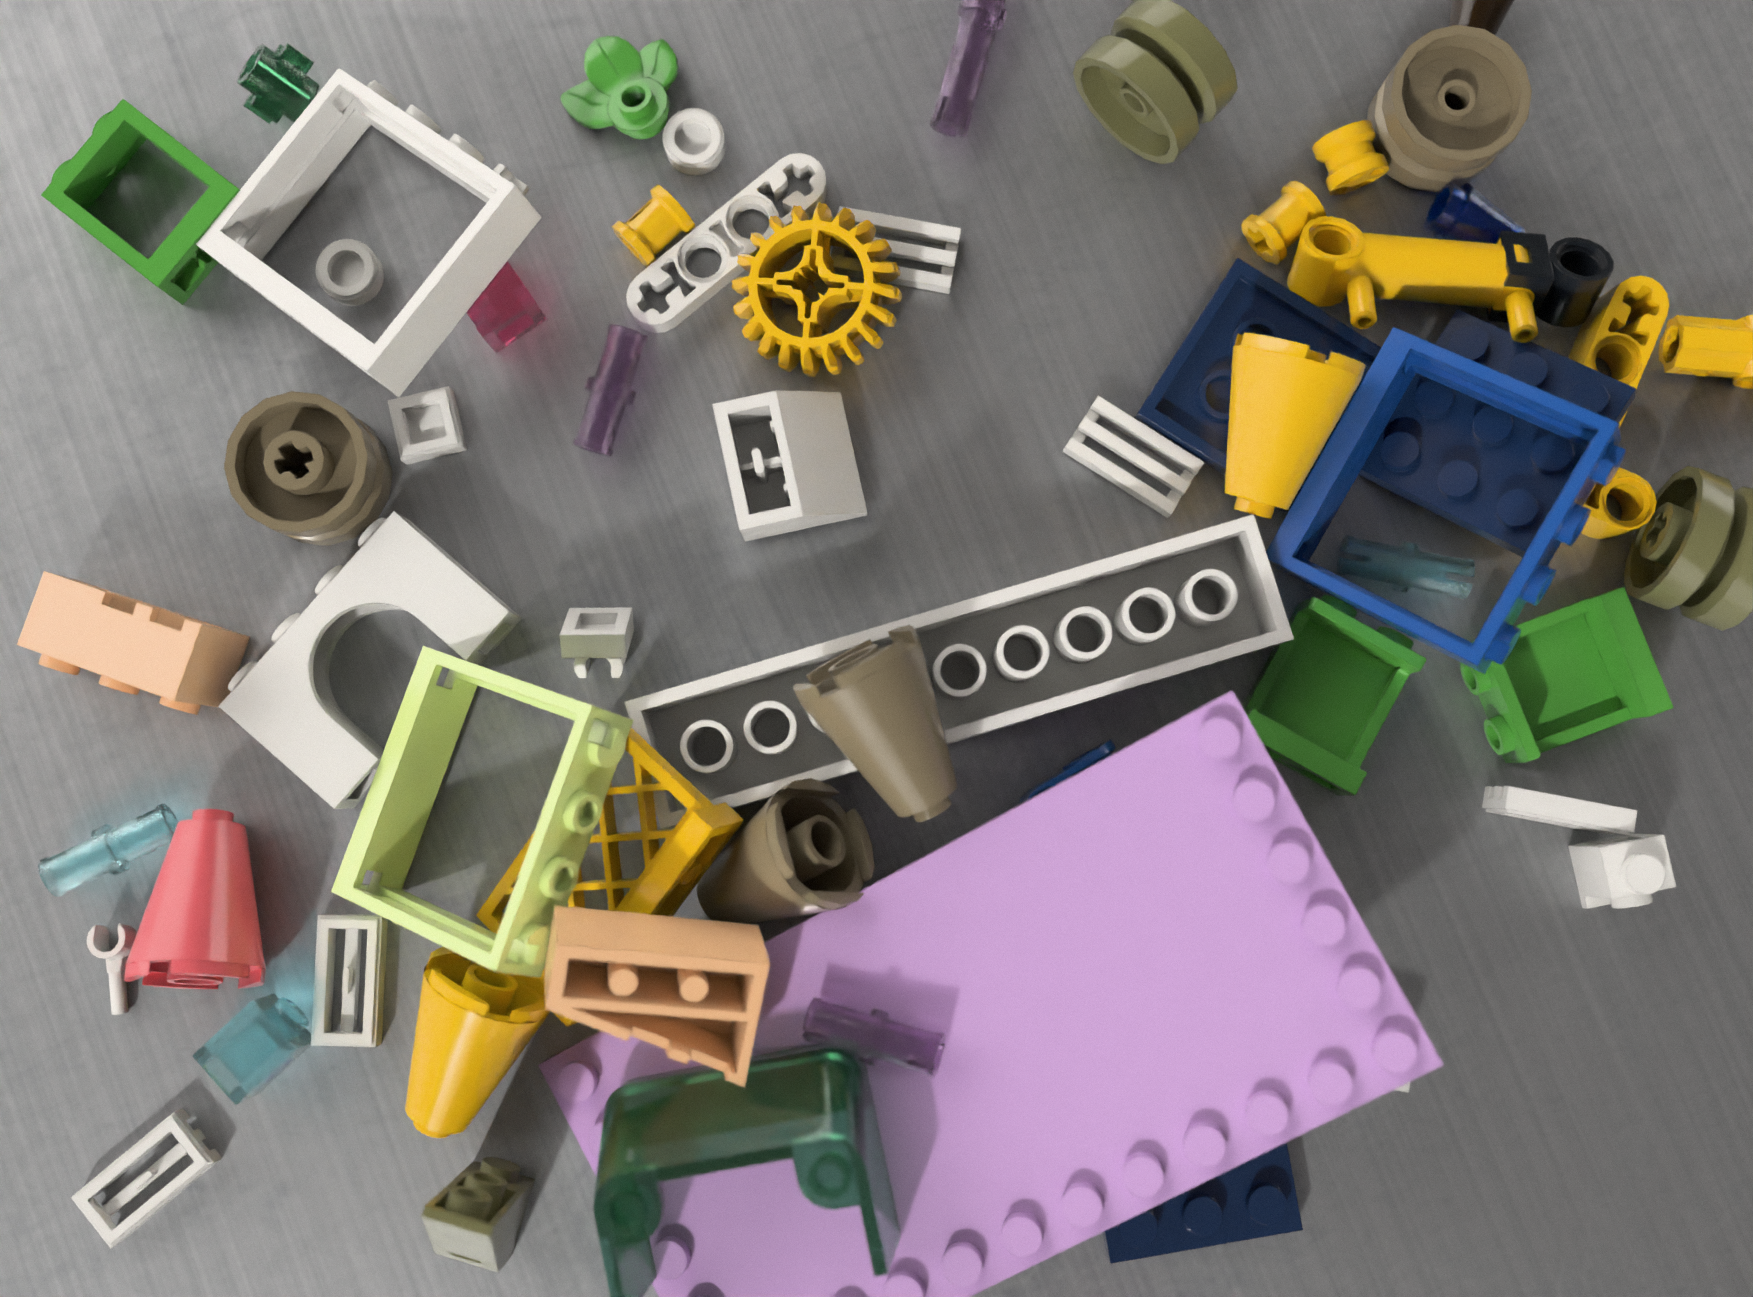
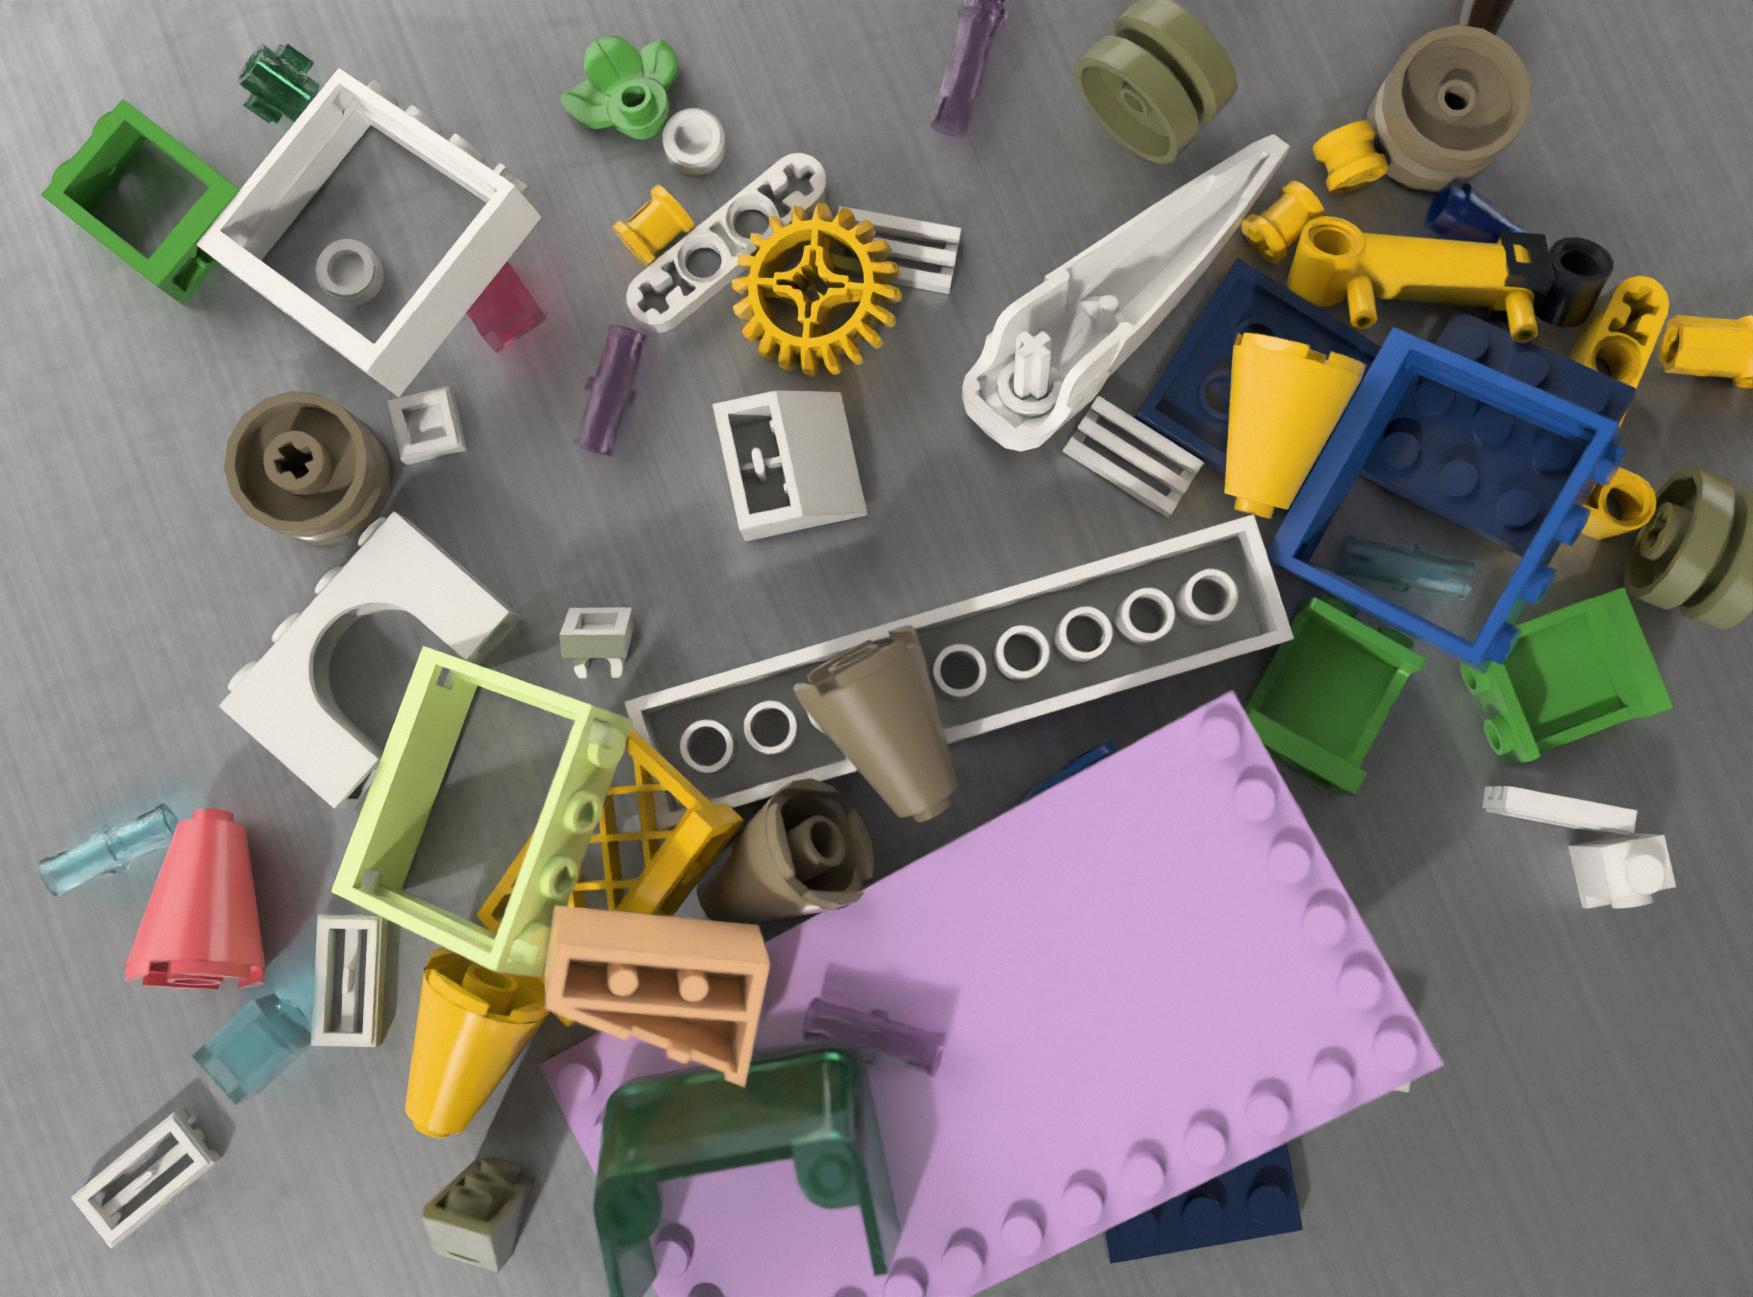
(115, 961): white hand -> none
(131, 644): light nougat wedge -> none
(1100, 306): none -> white piece

